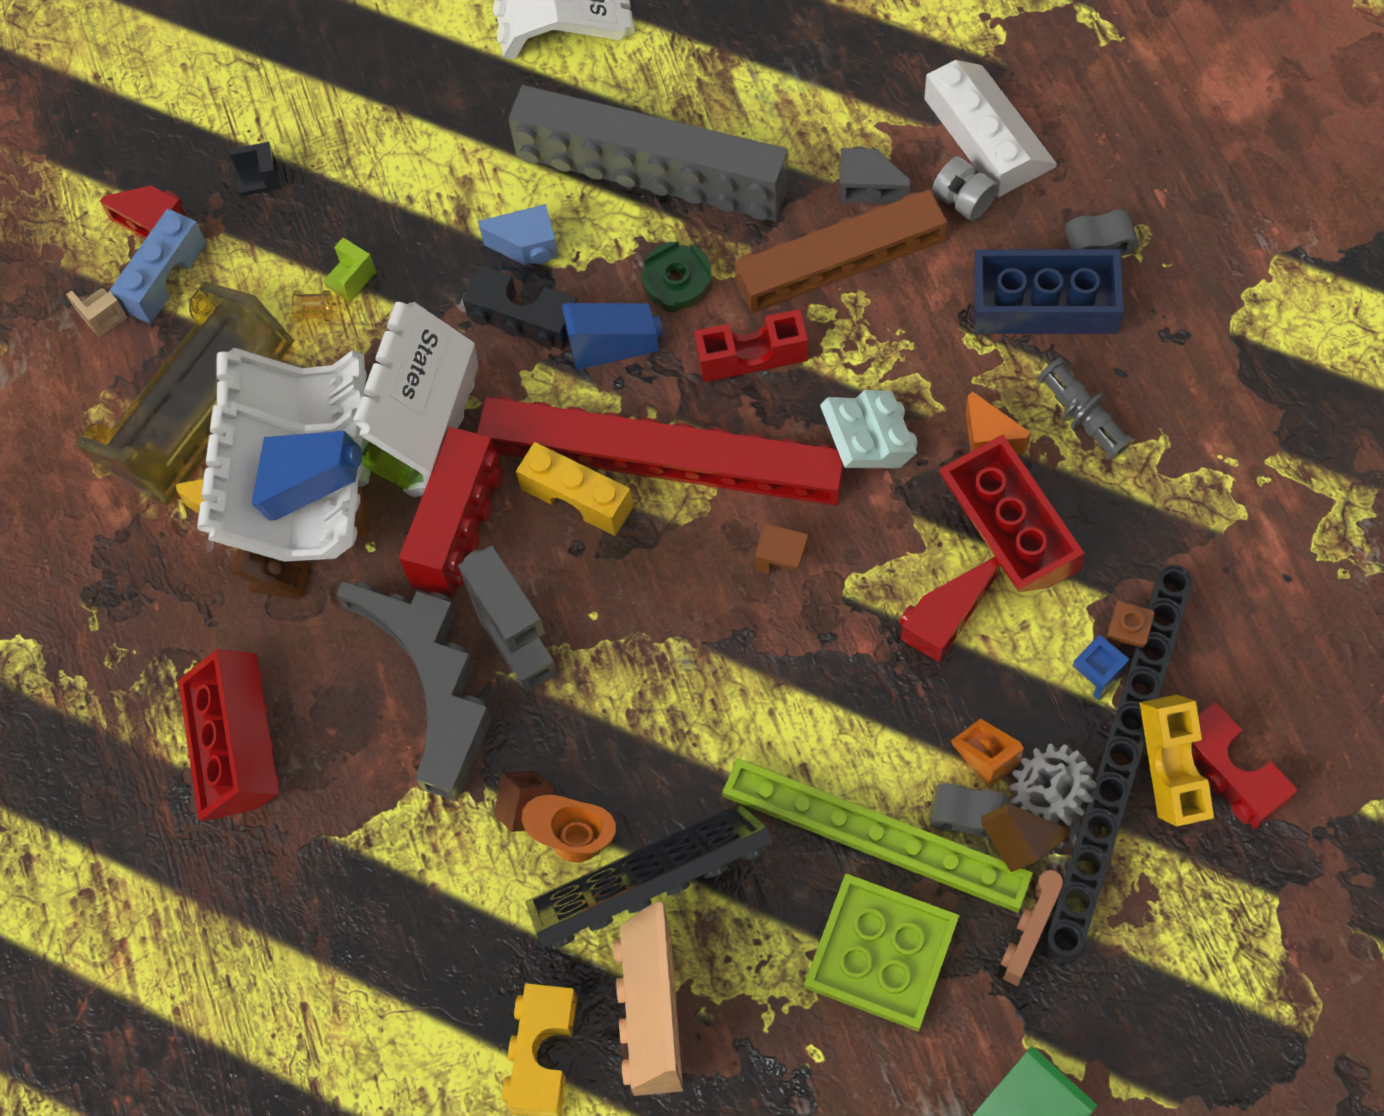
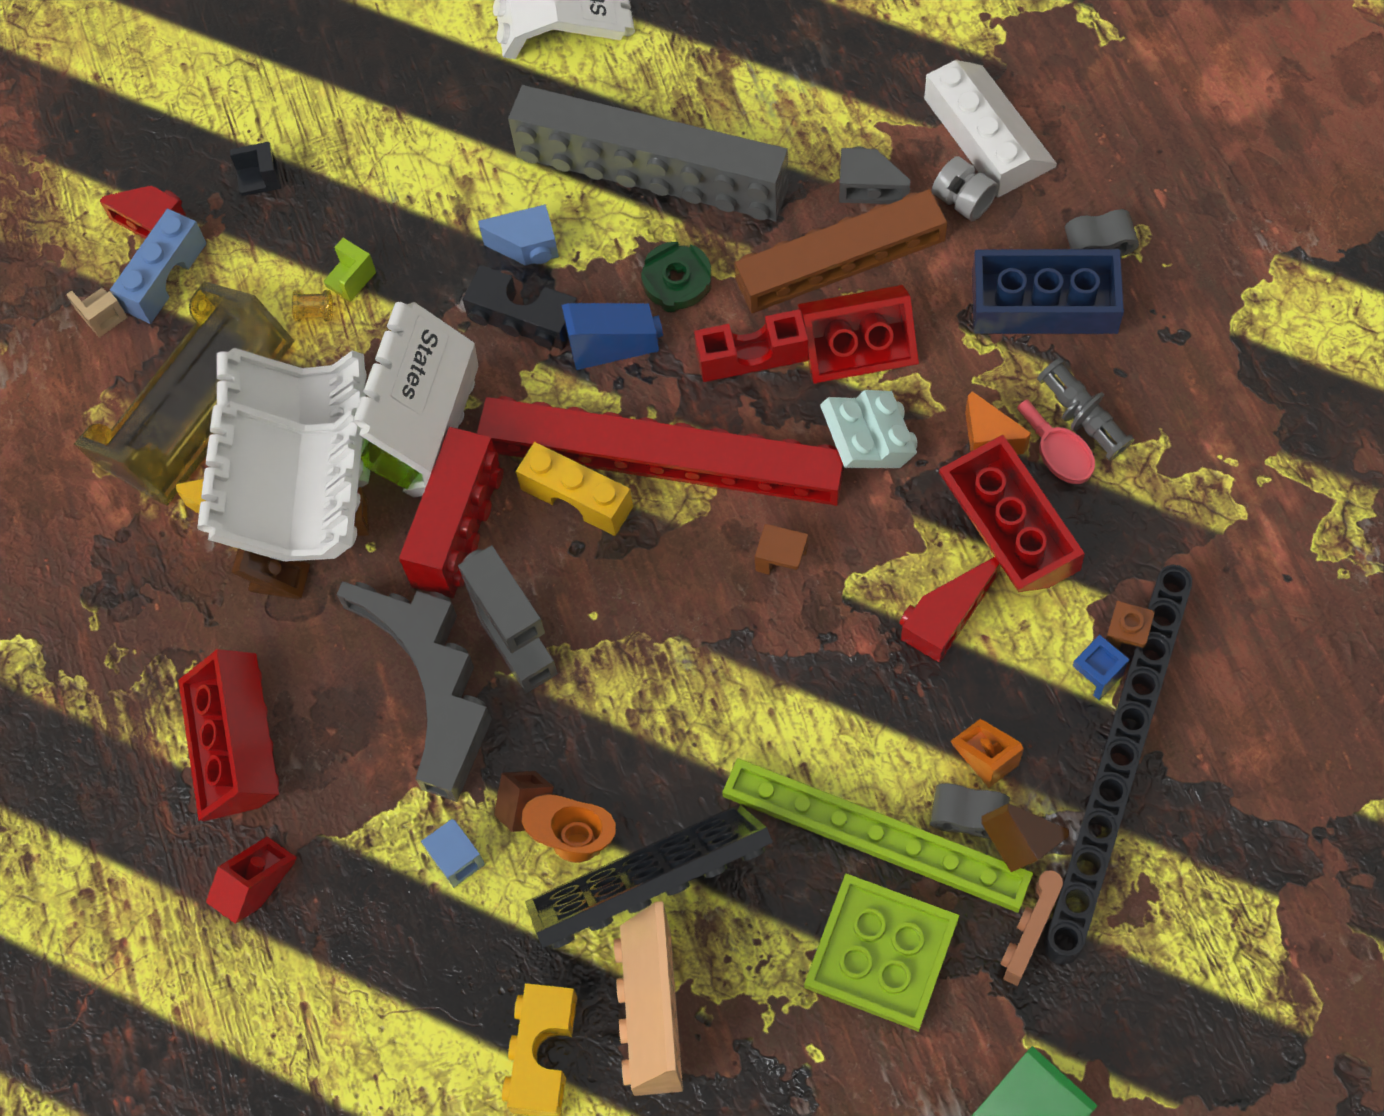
(249, 879): none -> red slope
(302, 470): blue slope -> none
(453, 852): none -> medium blue panel
(859, 333): none -> red slope
(1055, 783): light grey gear -> none
(1060, 448): none -> coral piece
(1178, 788): yellow arch -> none
(1253, 794): red arch -> none

